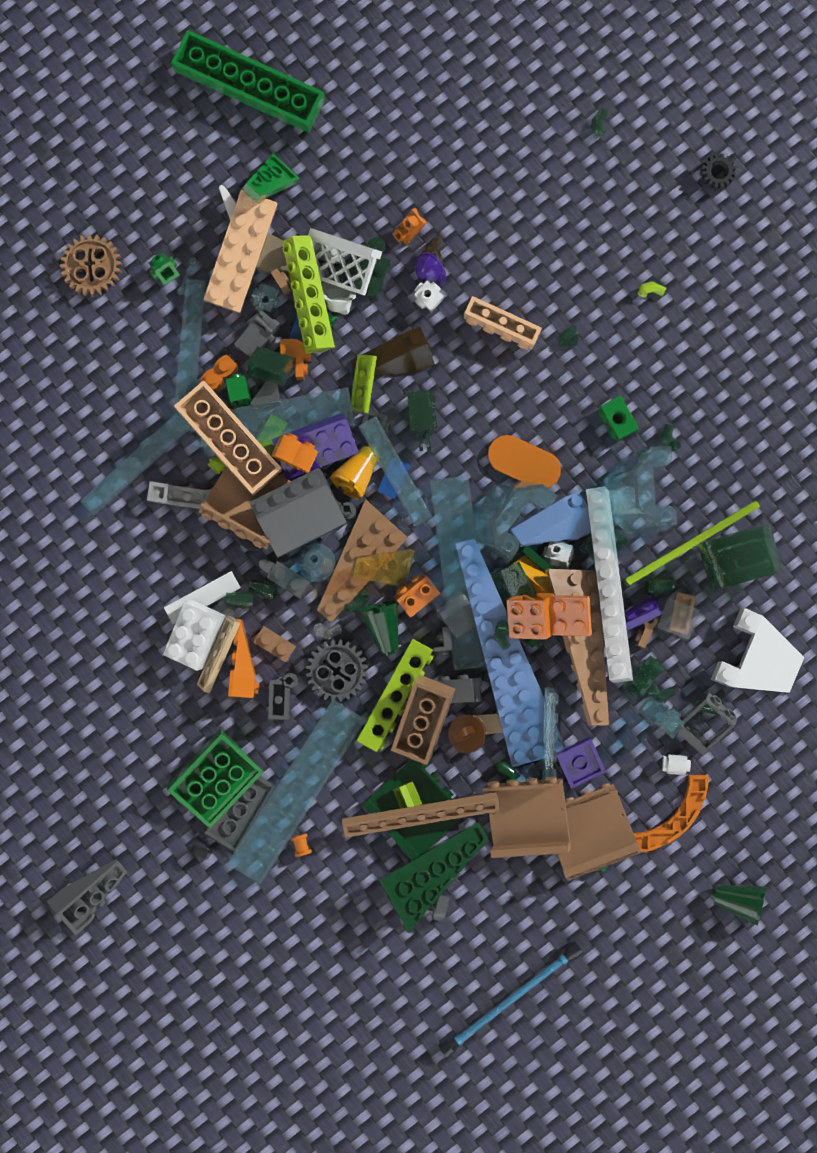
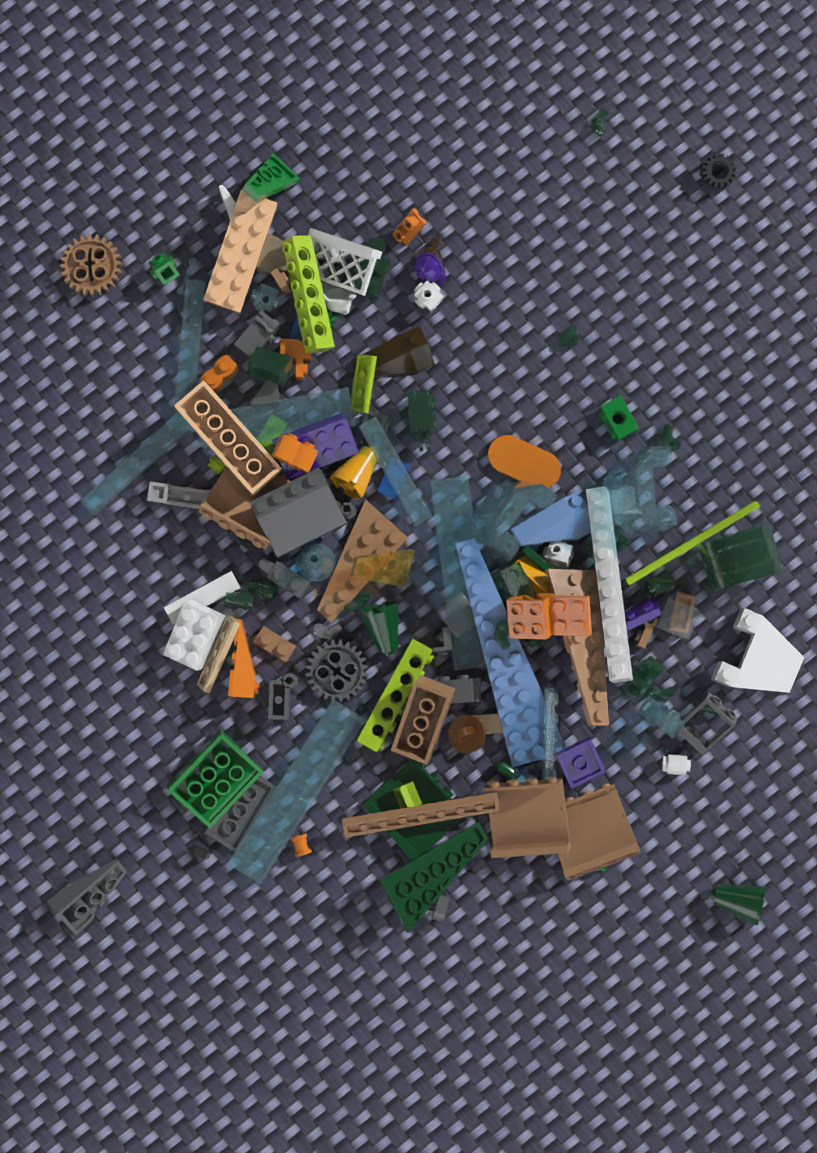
(238, 391): green brick -> none
(248, 81): green brick -> none
(416, 594): orange brick -> none
(451, 1045): dark azure hose -> none
(502, 323): light nougat brick -> none
(650, 287): lime arm -> none
(680, 820): orange tile -> none

